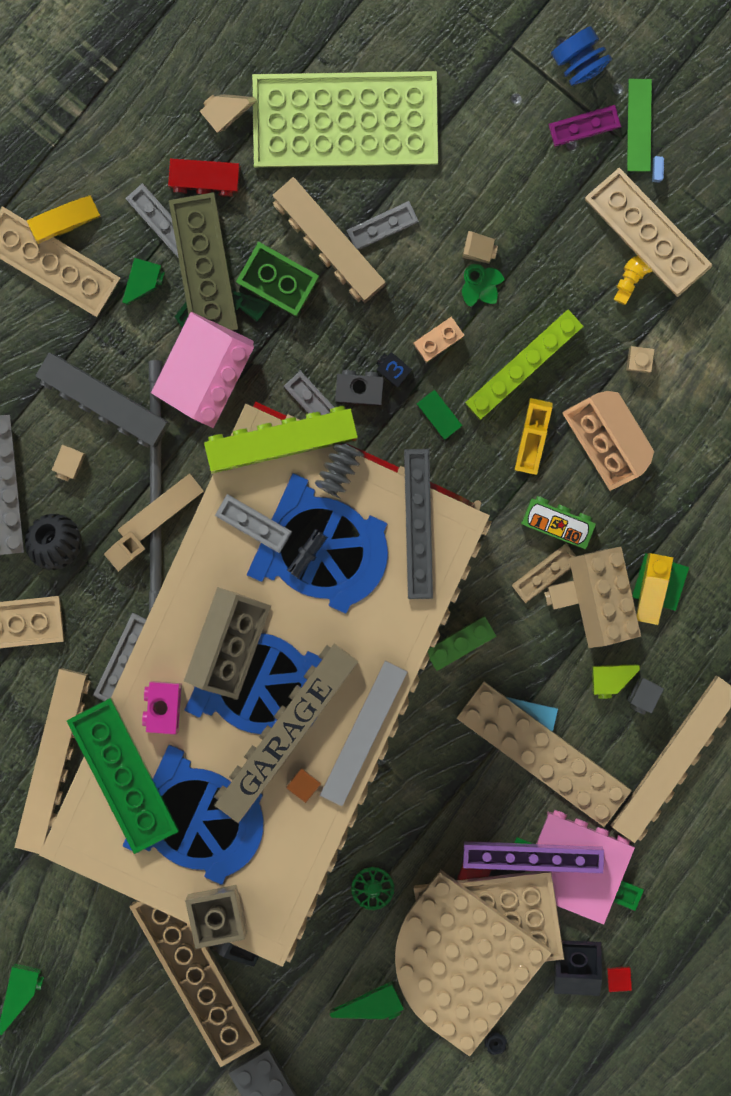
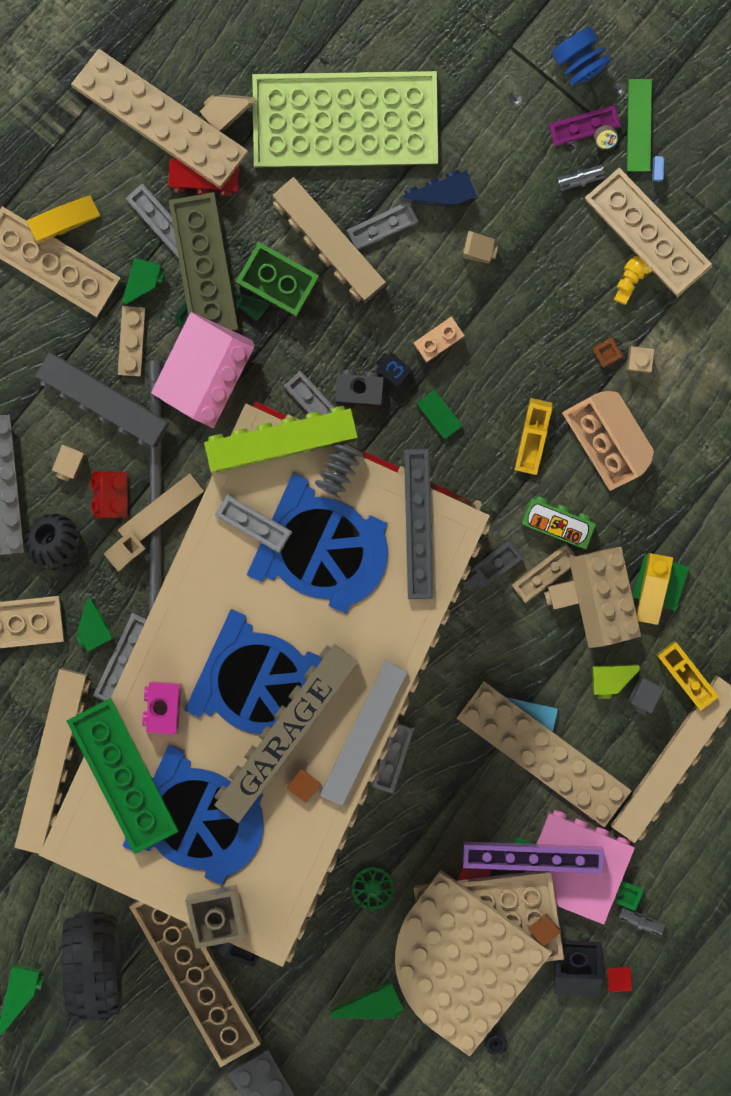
(91, 966): none -> black tyre
(92, 627): none -> green slope
(109, 495): none -> red bracket
(131, 341): none -> tan plate
(159, 118): none -> tan plate
(227, 643): dark tan slope -> none
(307, 553): black pin -> none
(391, 765): none -> light grey tile
(445, 193): none -> dark blue slope
(461, 643): bright green brick -> none
(483, 287): green plate -> none
(493, 566): none -> dark grey hinge
(523, 364): lime brick -> none
(544, 929): none -> dark orange tile
(581, 177): none -> dark grey pin
(606, 137): none -> tile
(607, 352): none -> dark orange tile
(641, 921): none -> dark grey pin
(687, 675): none -> yellow slope

